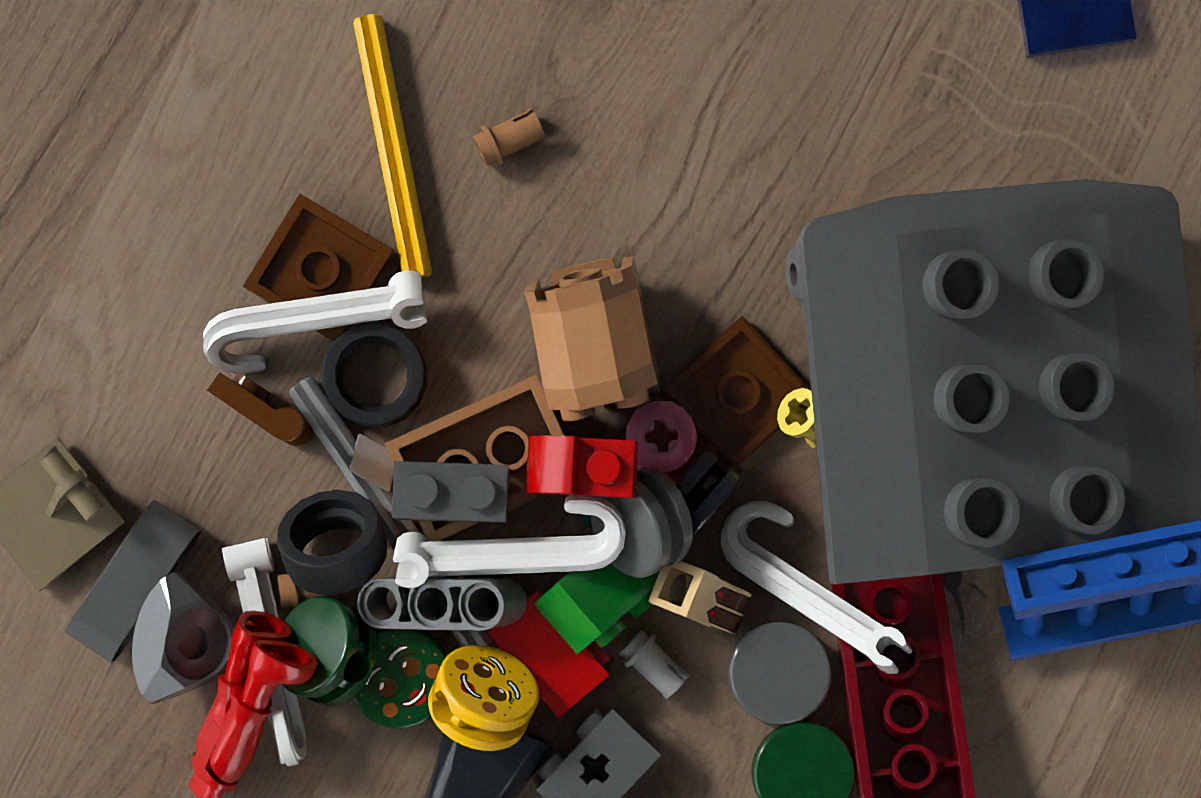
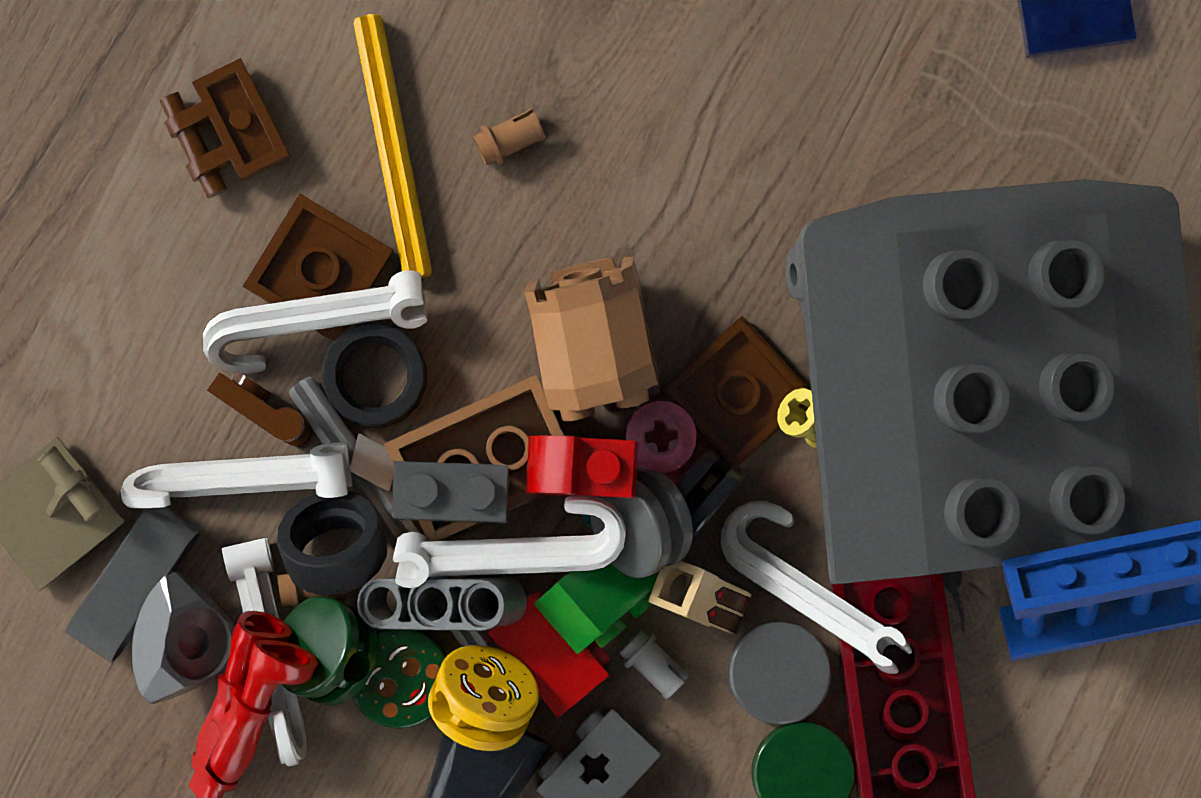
(240, 121): none -> reddish brown plate
(322, 470): none -> white piece

